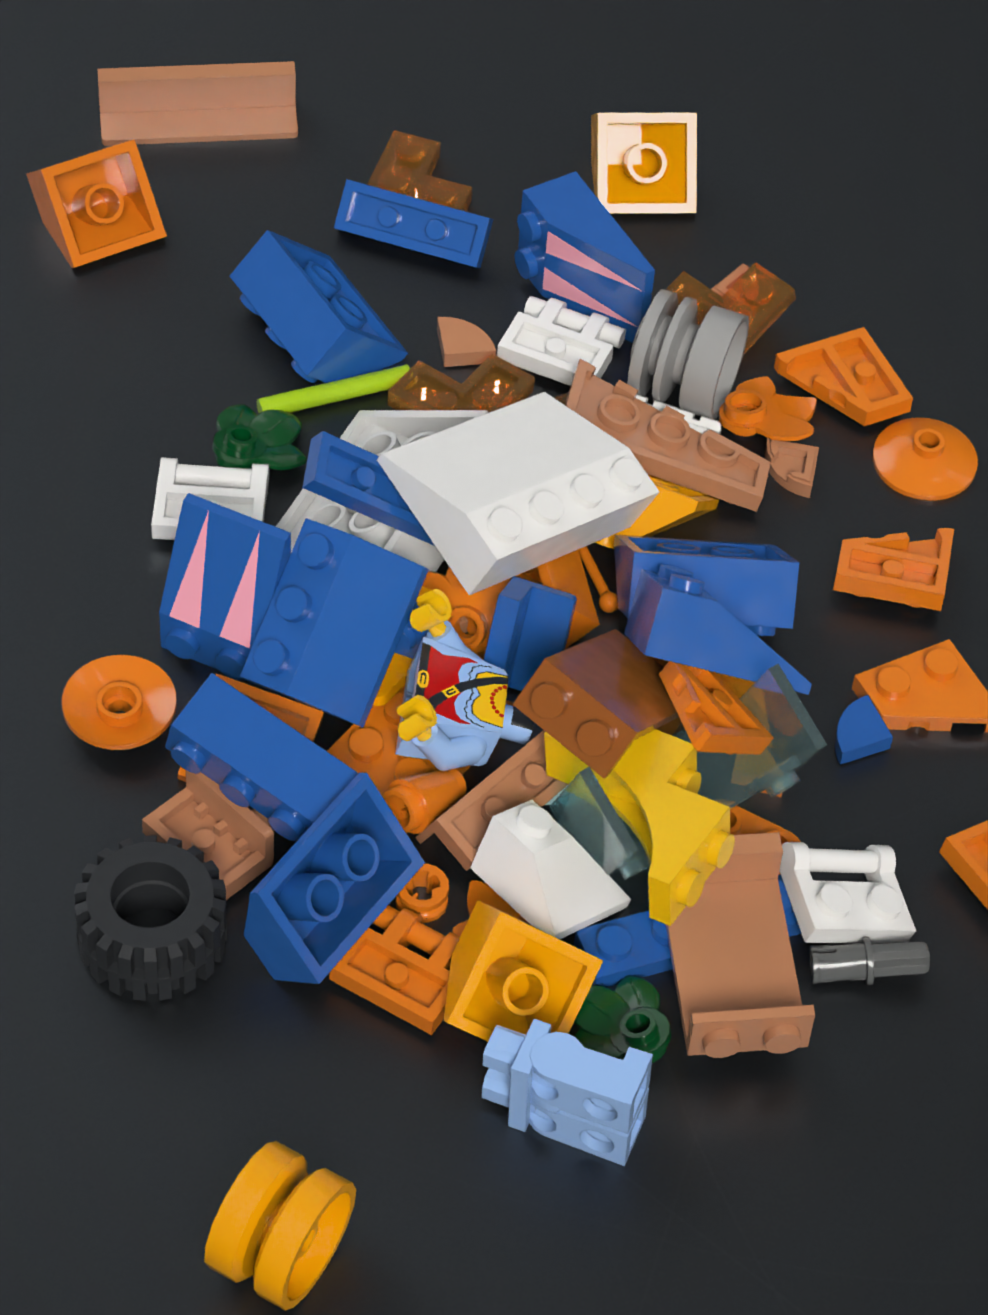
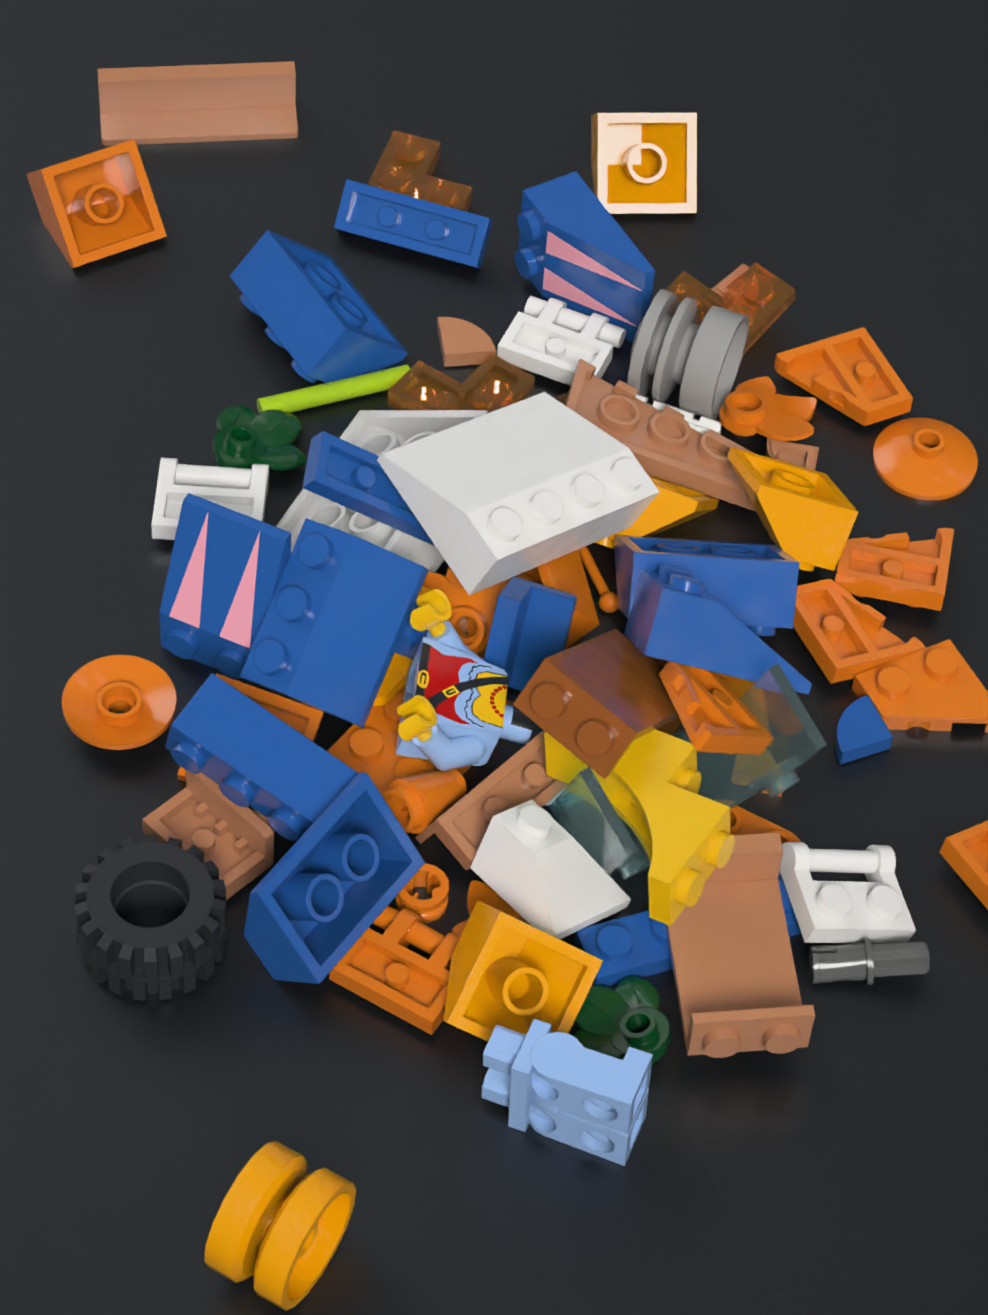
(797, 507): none -> light orange slope
(843, 632): none -> orange wing

